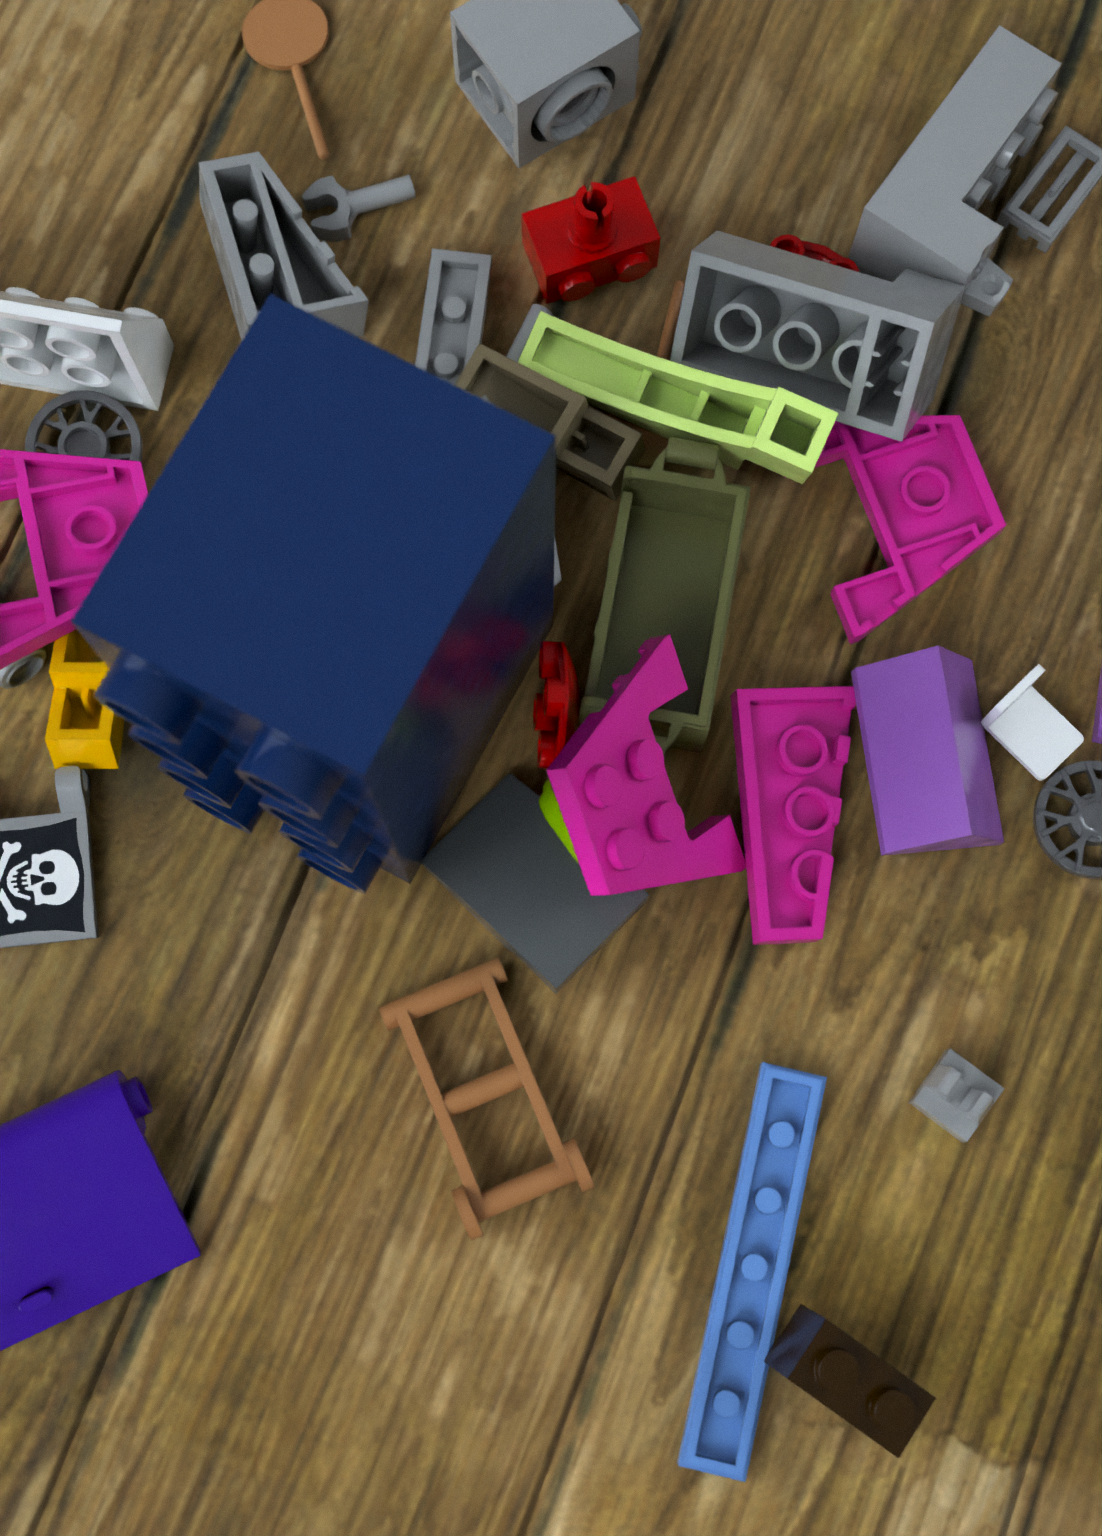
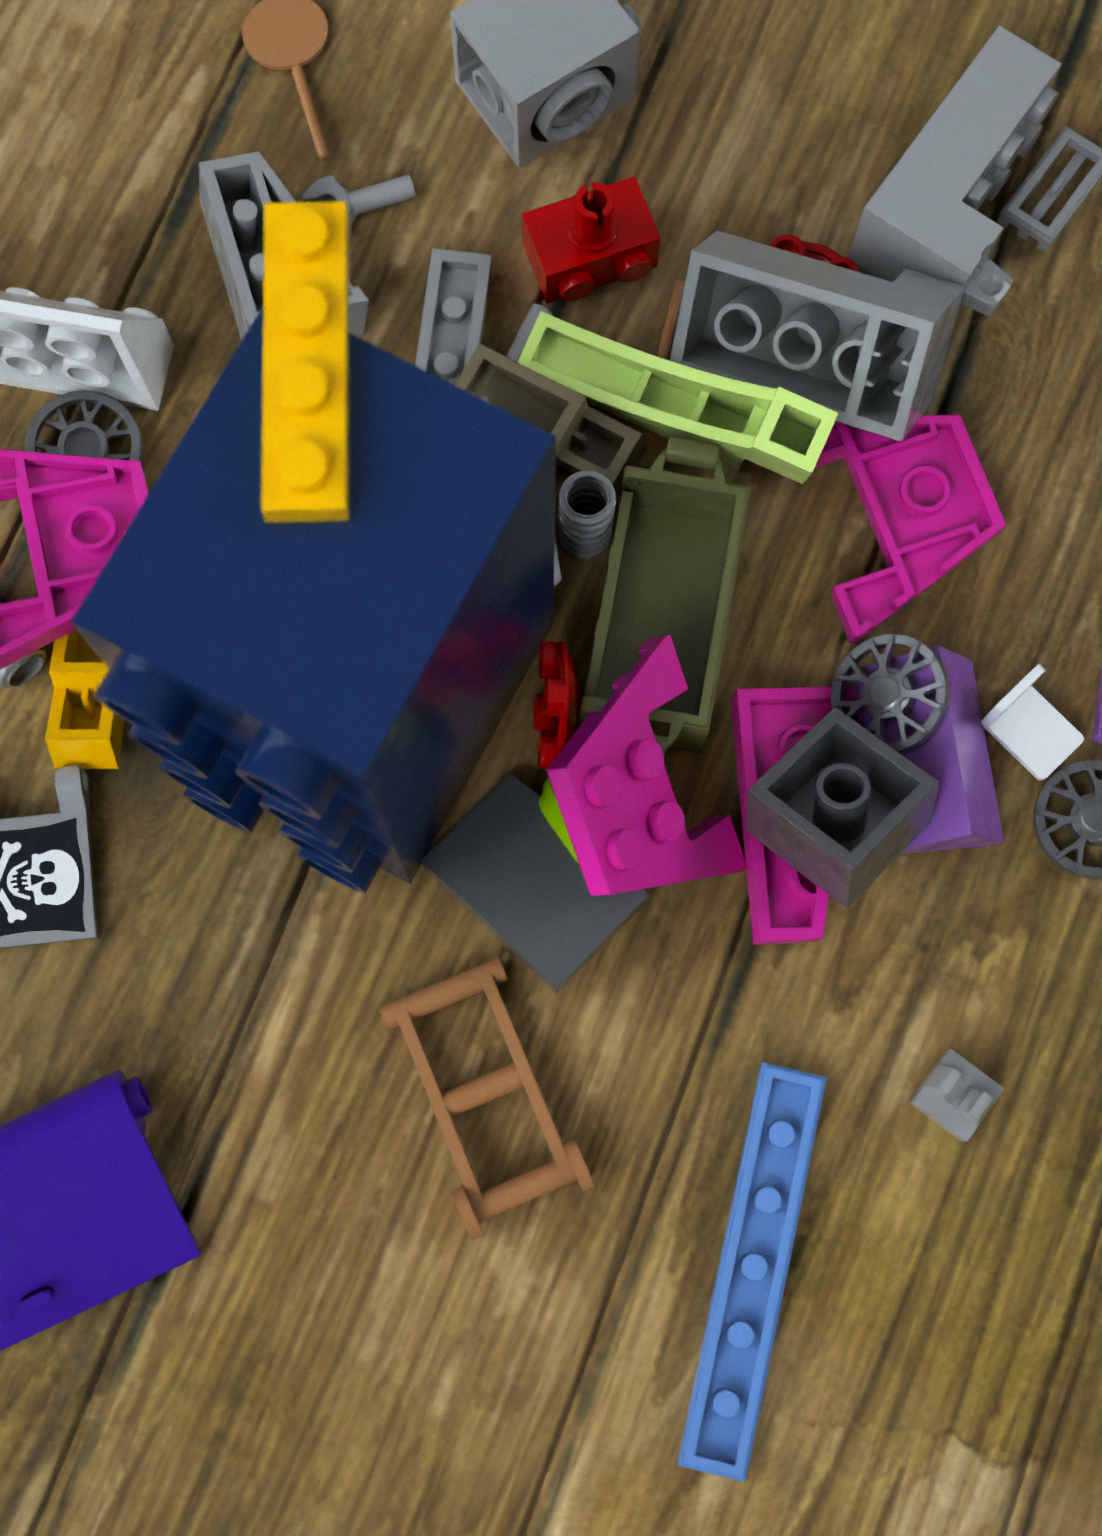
(305, 362): none -> yellow plate
(586, 514): none -> light grey piece
(840, 806): none -> flat silver brick
(850, 1380): dark brown brick -> none
(892, 692): none -> flat silver wheel

